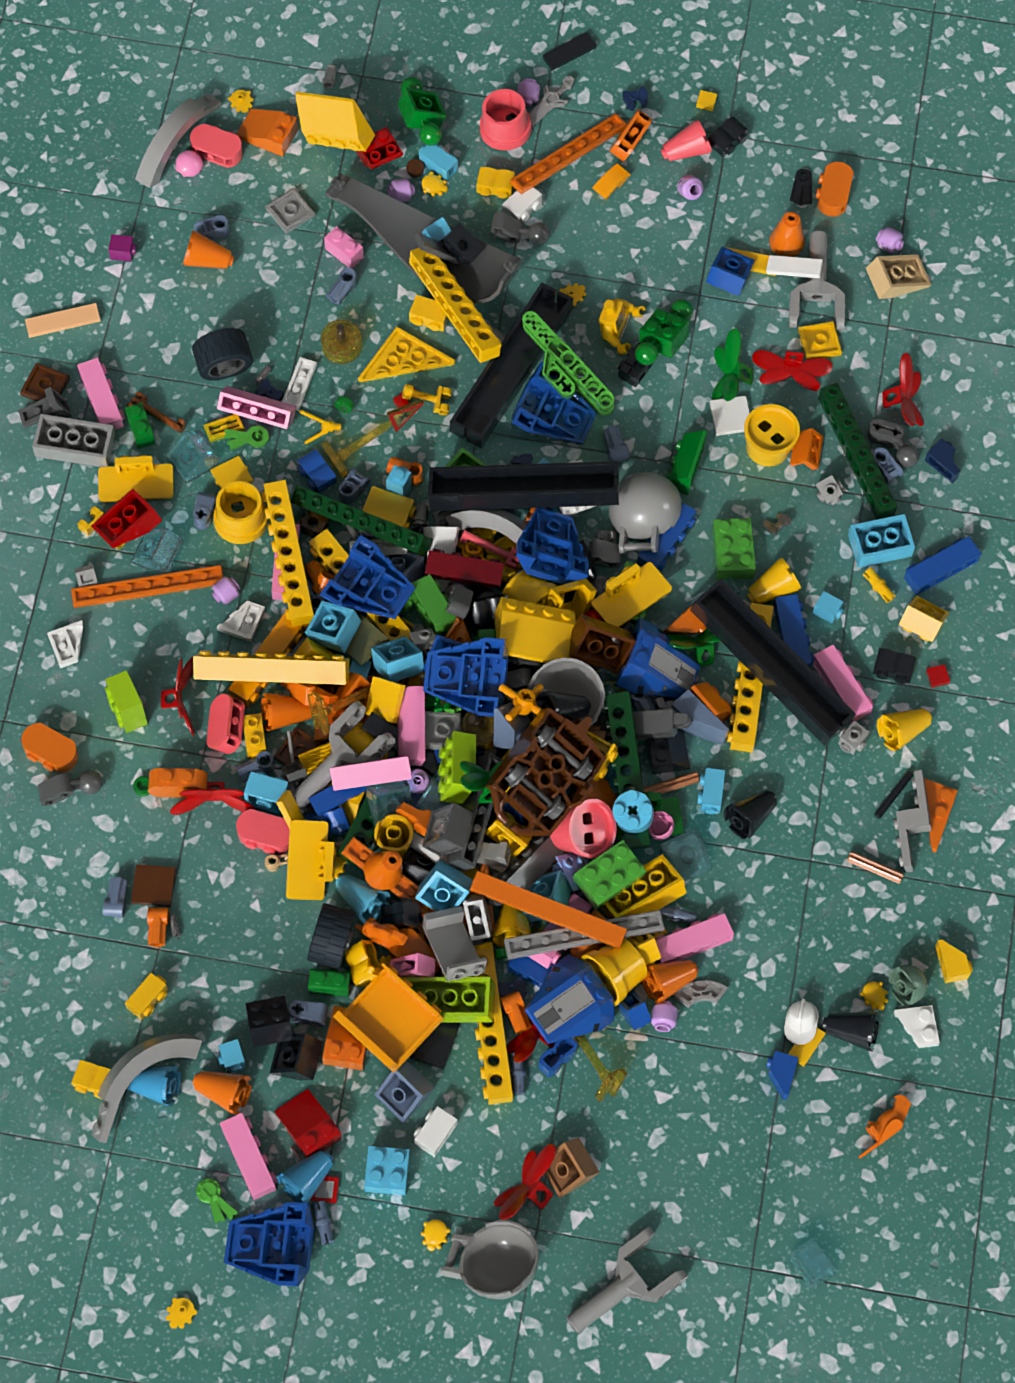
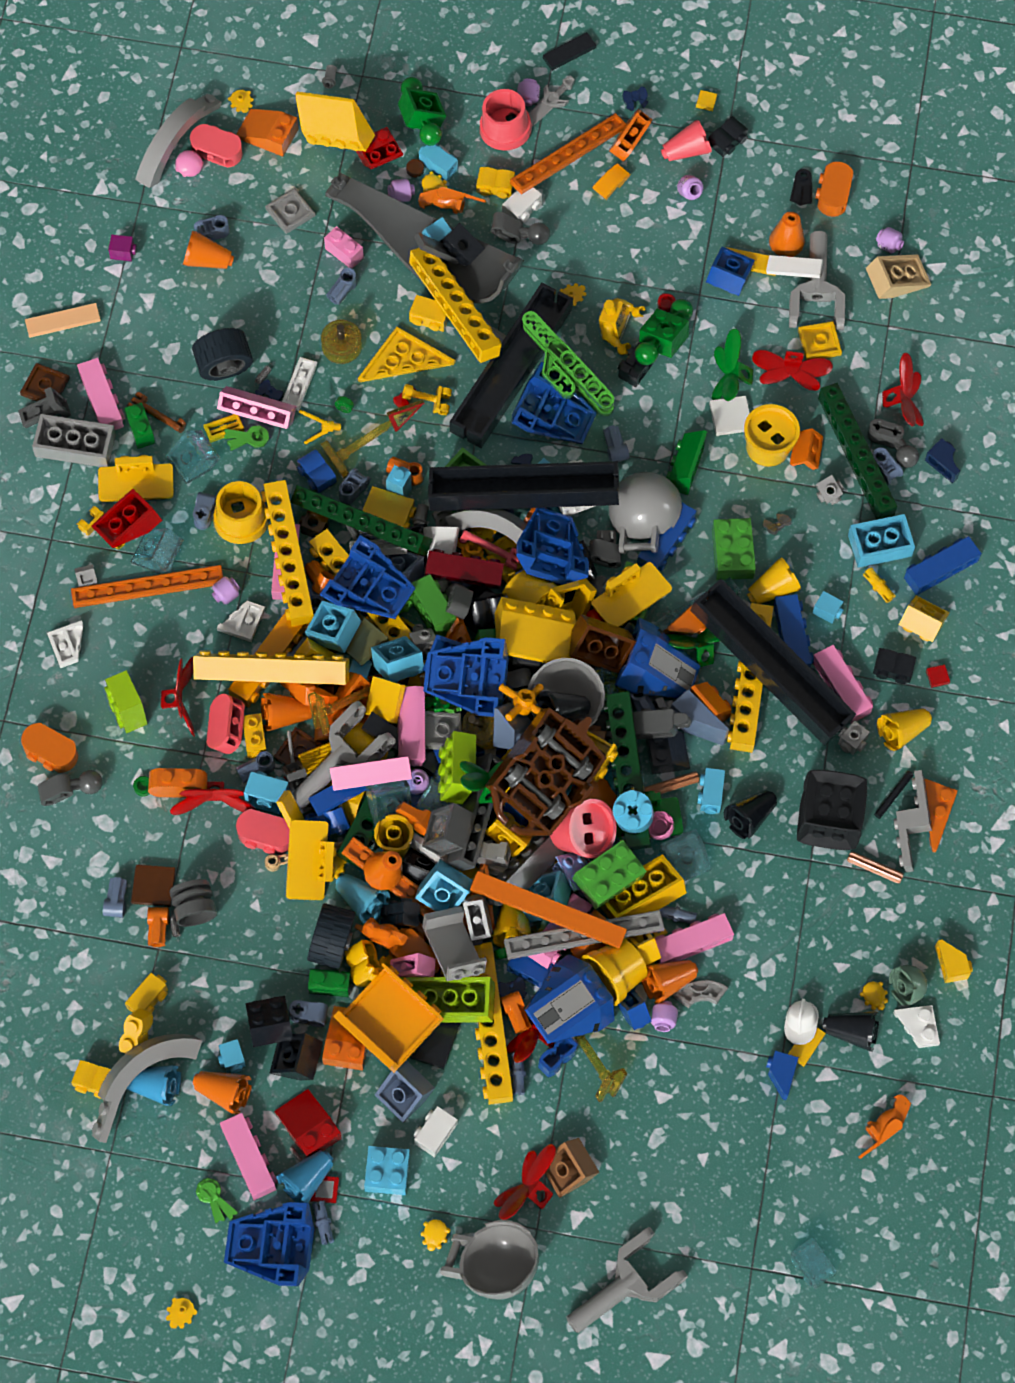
(135, 1029): none -> yellow brick
(193, 902): none -> dark grey wheel
(230, 472): yellow piece -> none
(446, 199): none -> orange animal
(665, 302): none -> red tile
(832, 809): none -> black piece

